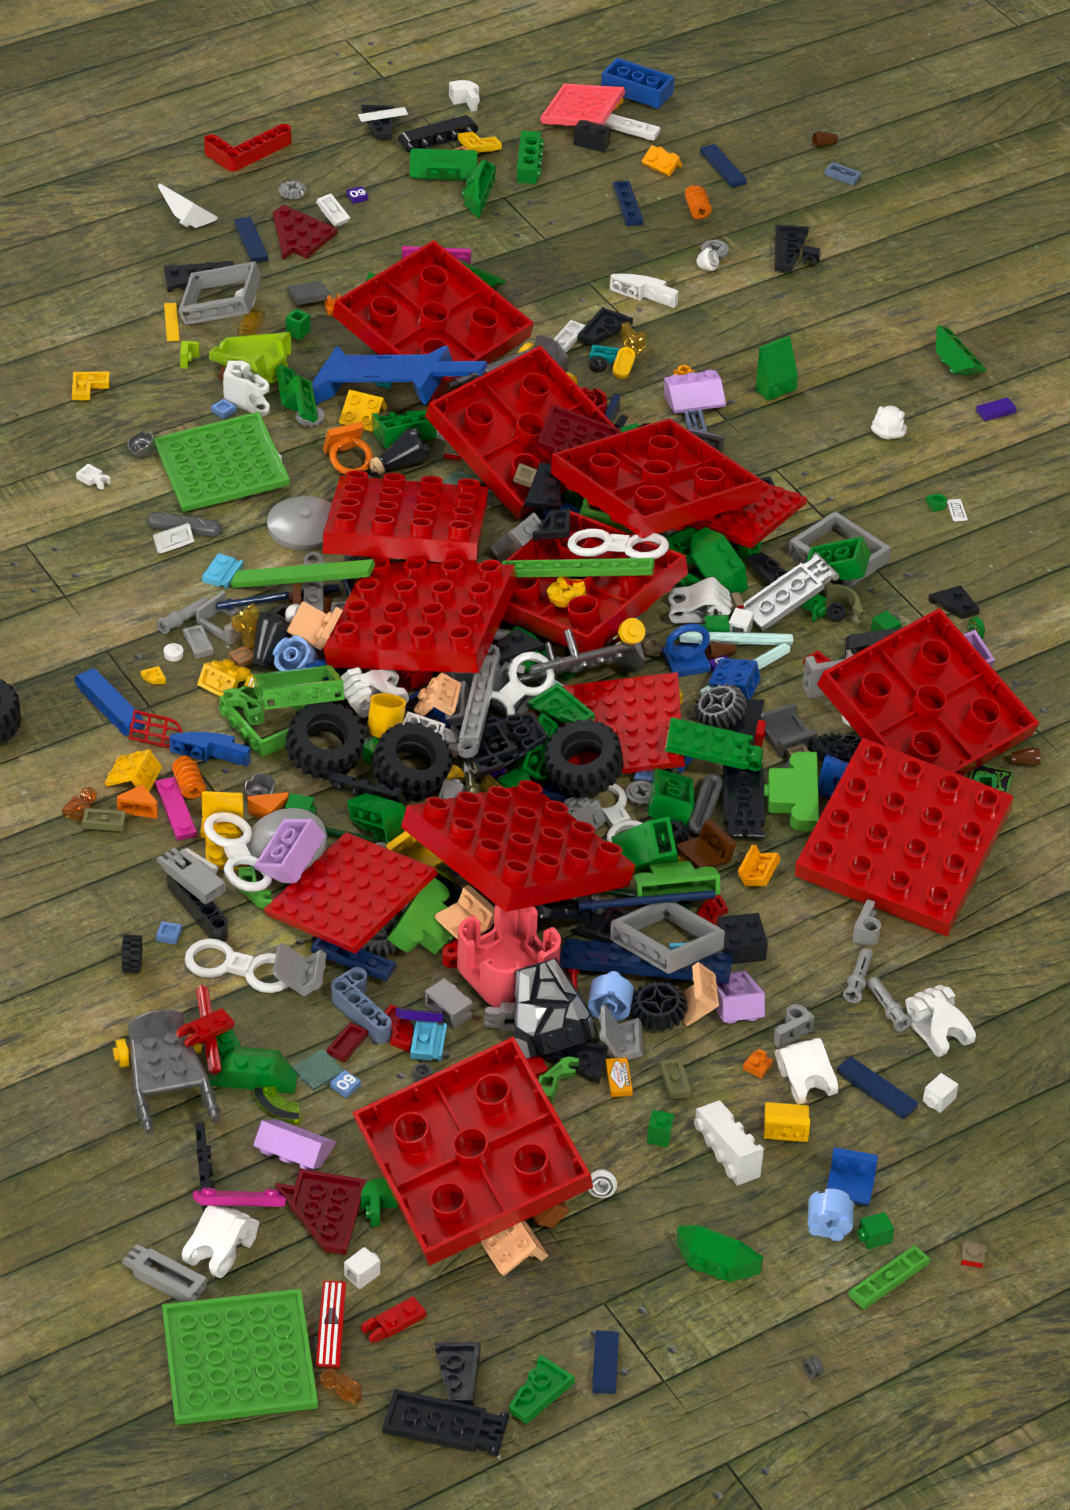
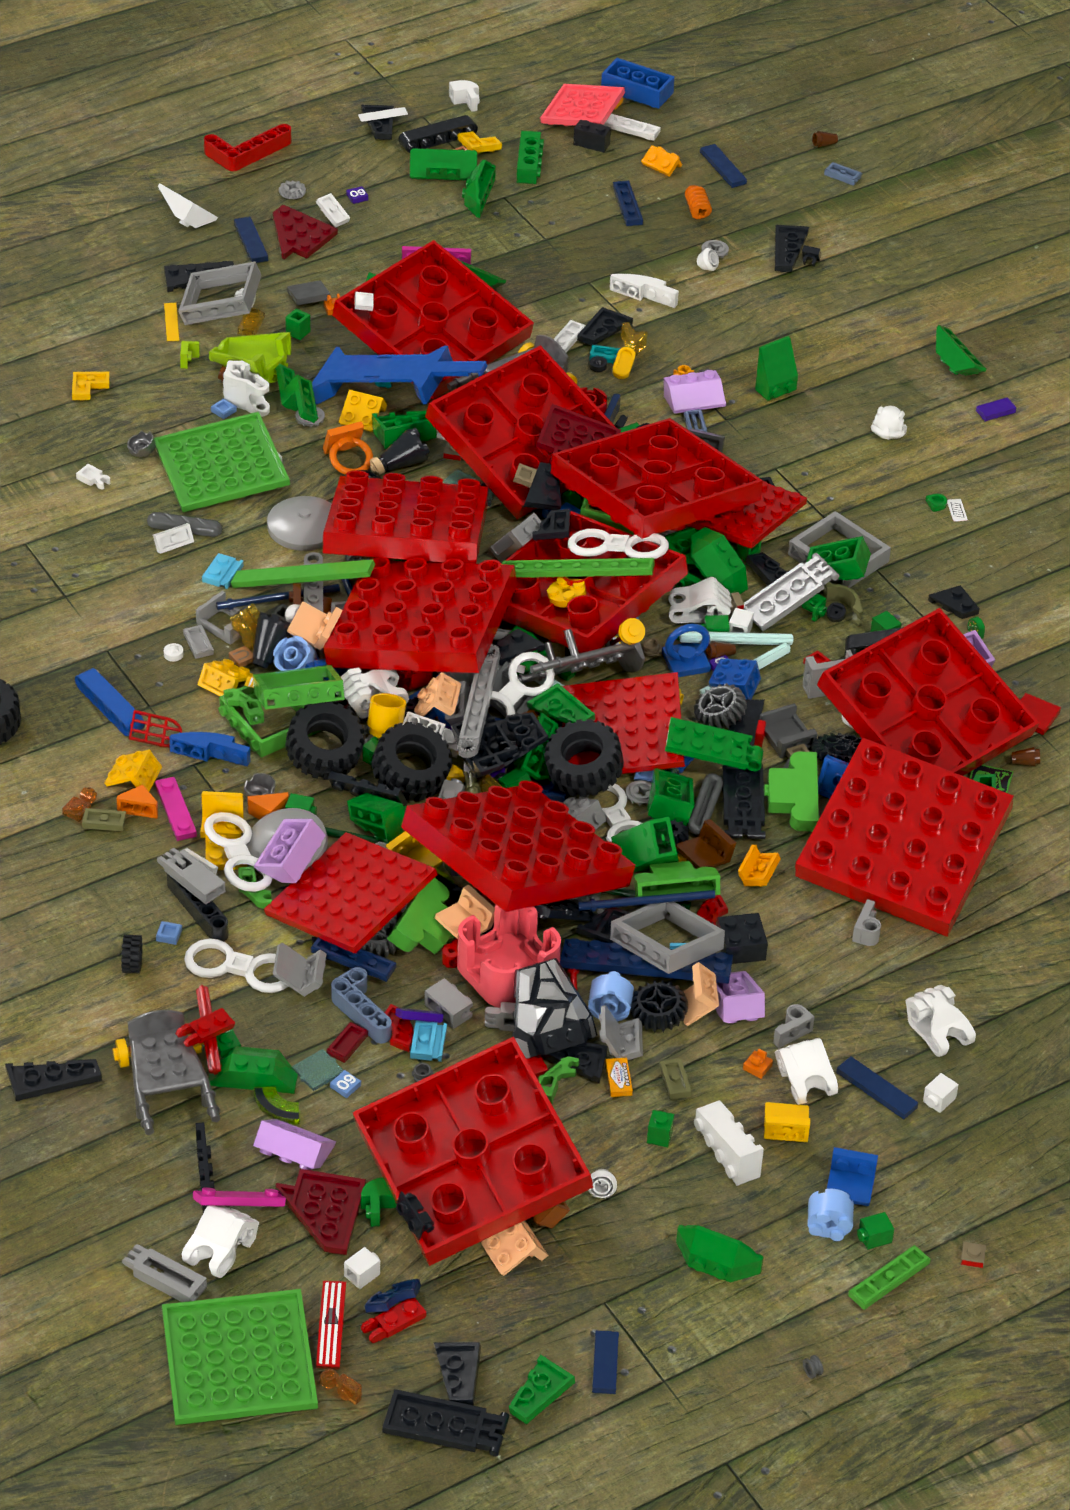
(37, 1080): none -> black wing
(153, 675): yellow tile -> none
(176, 618): light grey pin -> none
(188, 777): orange piece -> none
(364, 301): none -> white tile
(399, 1292): none -> dark blue tile
(408, 1207): none -> black hinge
(863, 959): light grey pin -> none
(892, 1009): light grey pin -> none
(1042, 710): none -> red tile

